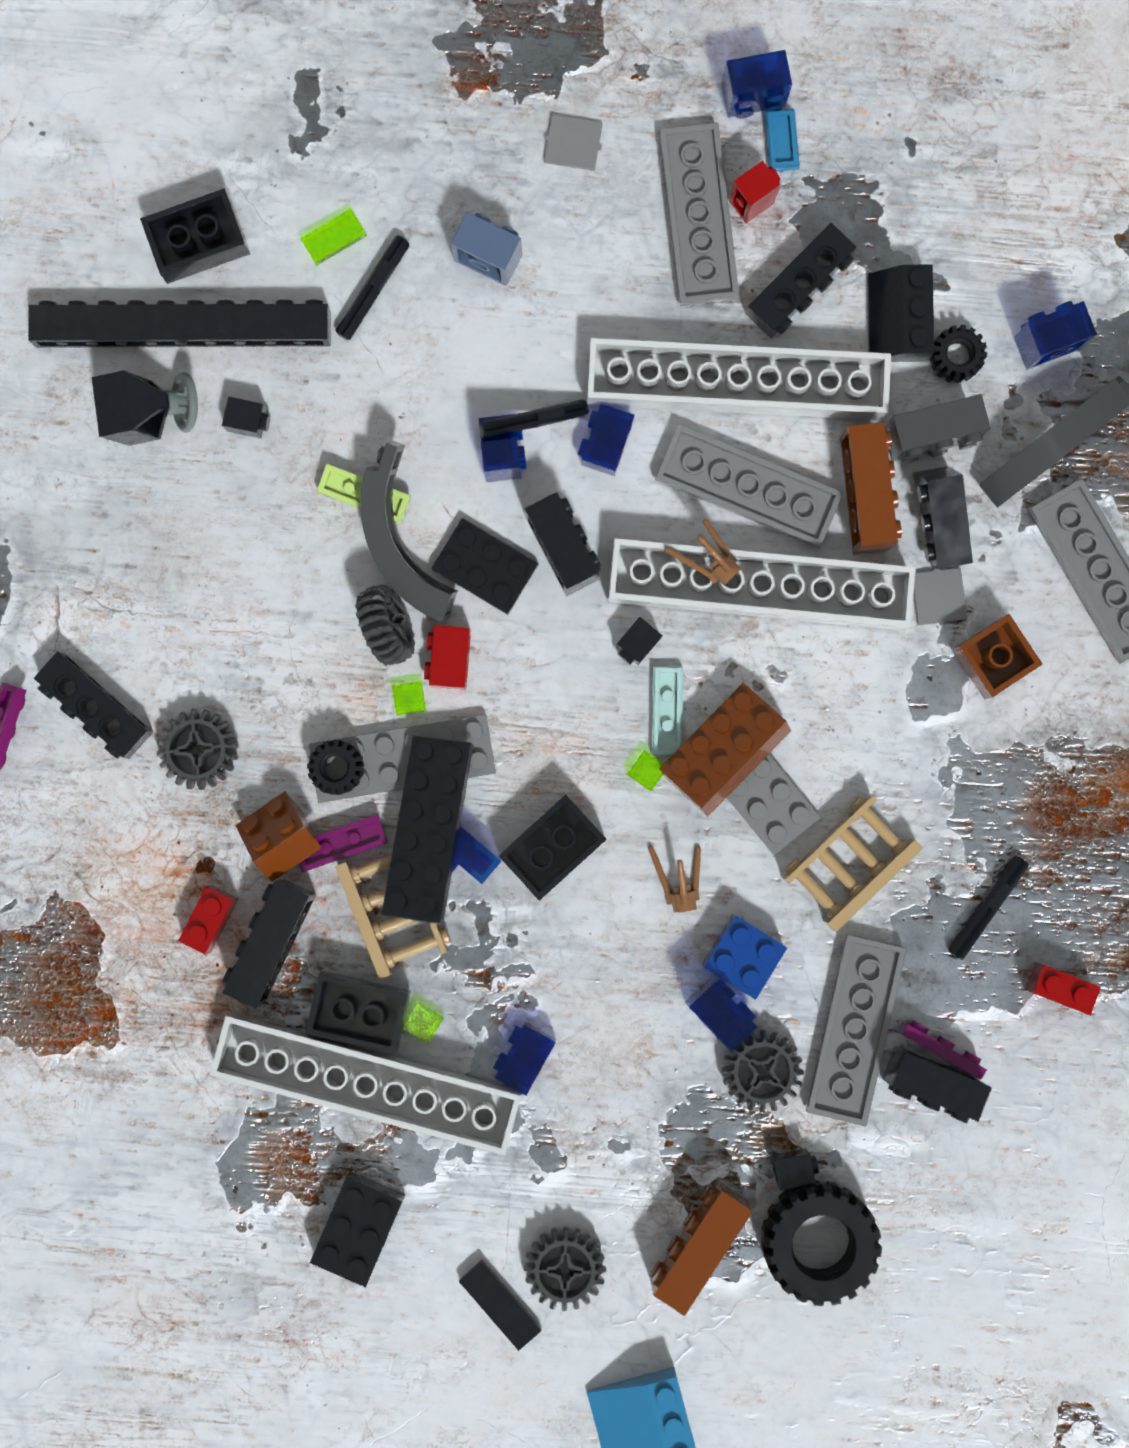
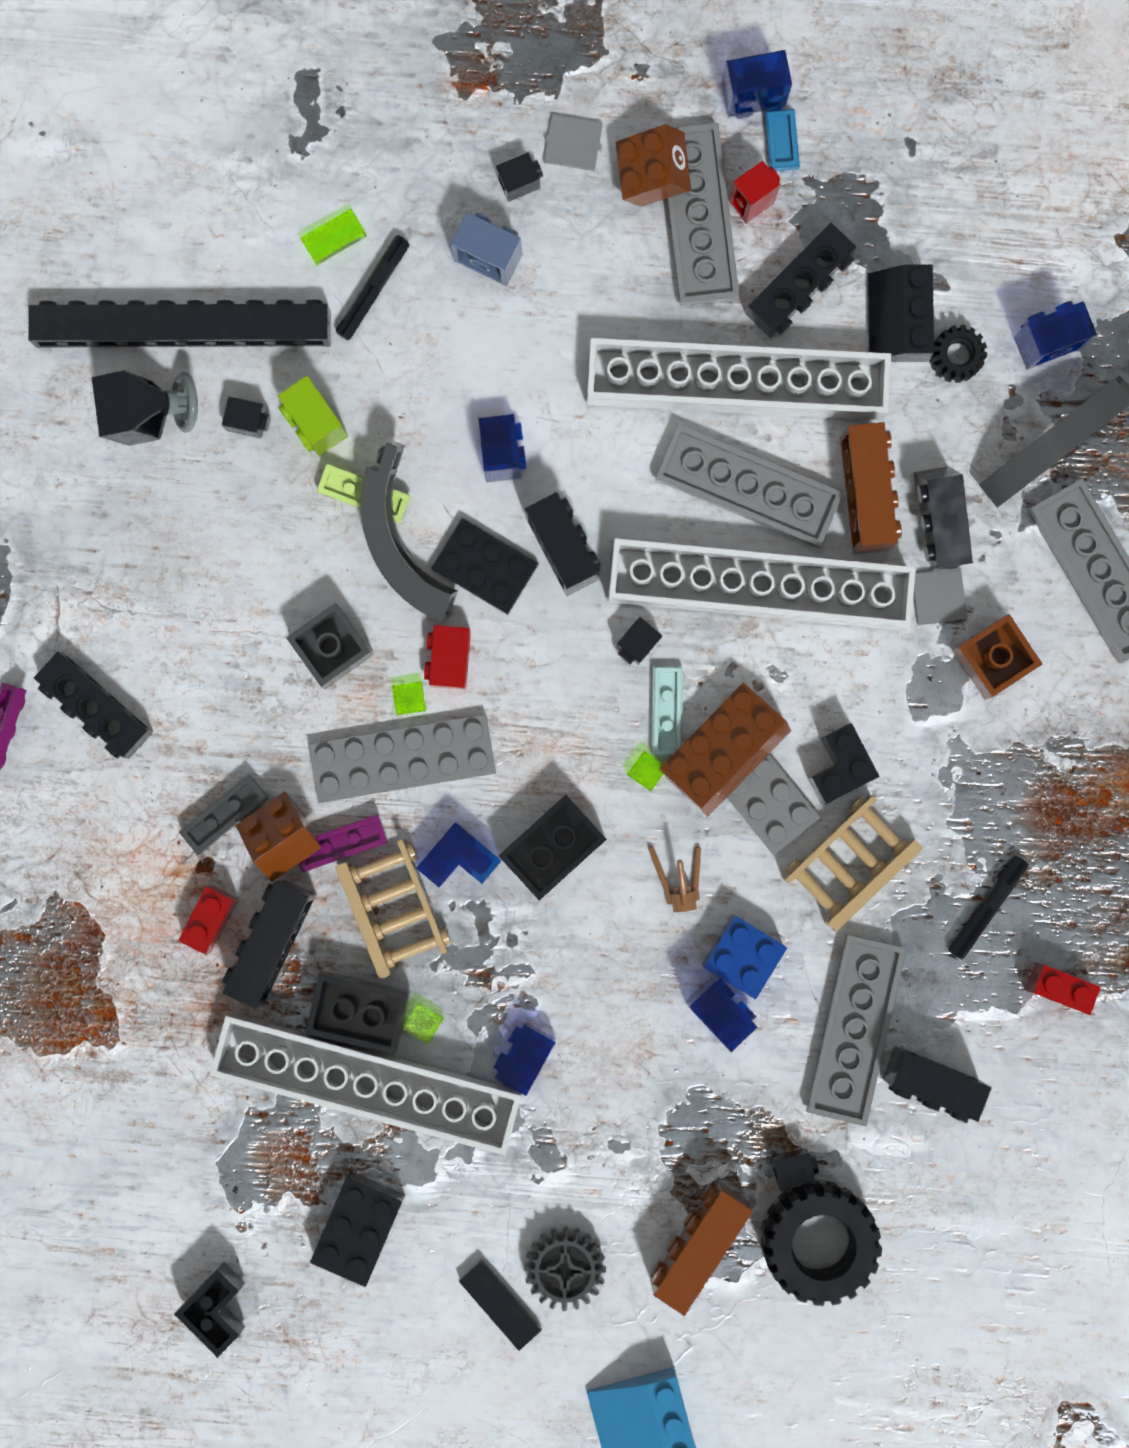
(171, 751): dark grey gear -> none
(195, 236): black brick -> none
(206, 1311): none -> black brick
(223, 815): none -> dark grey plate
(307, 409): none -> lime brick
(324, 752): black tyre -> none
(329, 646): none -> dark grey brick
(385, 625): dark grey gear -> none
(427, 830): black plate -> none
(519, 176): none -> black brick
(533, 418): black axle -> none
(606, 440): clear blue brick -> none
(653, 165): none -> dark orange brick
(723, 567): medium nougat plant -> none
(755, 1082): dark grey gear -> none
(850, 769): none -> black brick
(938, 429): dark grey brick -> none
(942, 1048): magenta plate -> none

